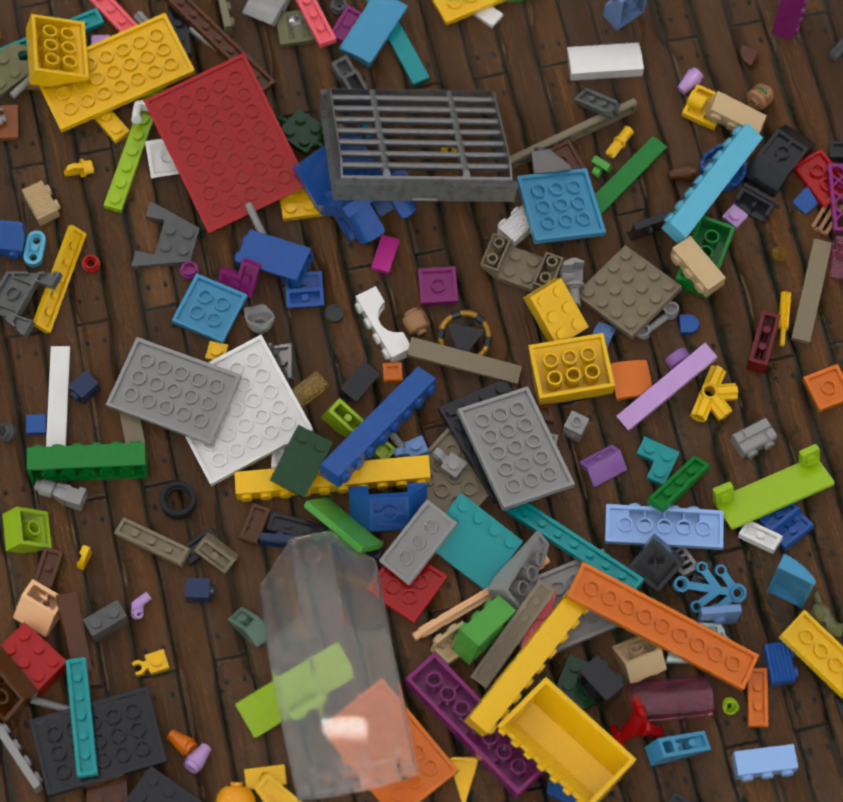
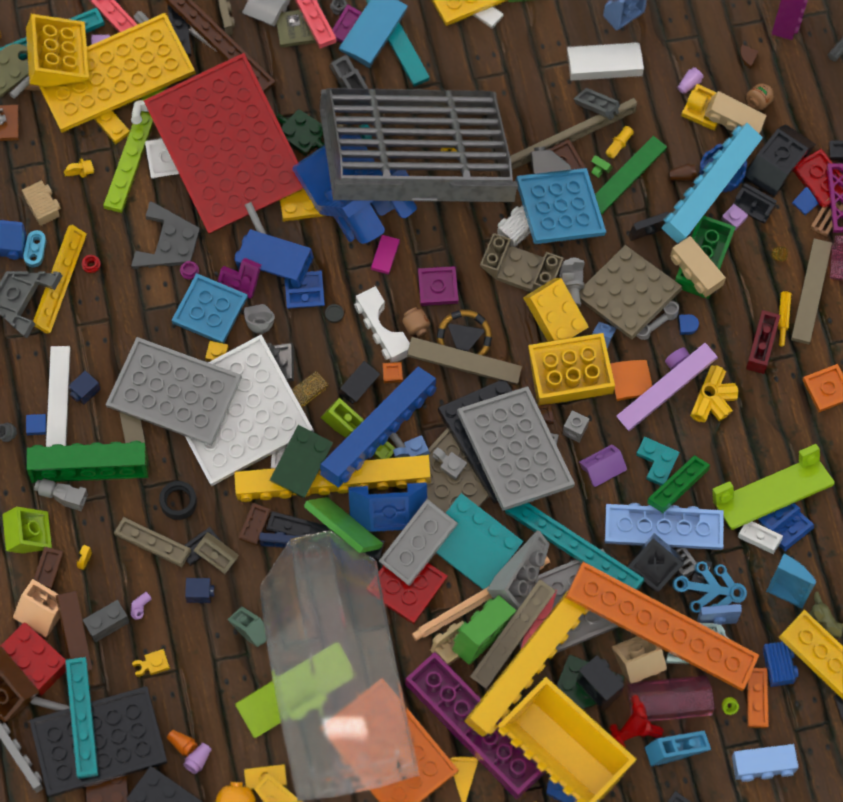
(754, 438): light grey brick -> none

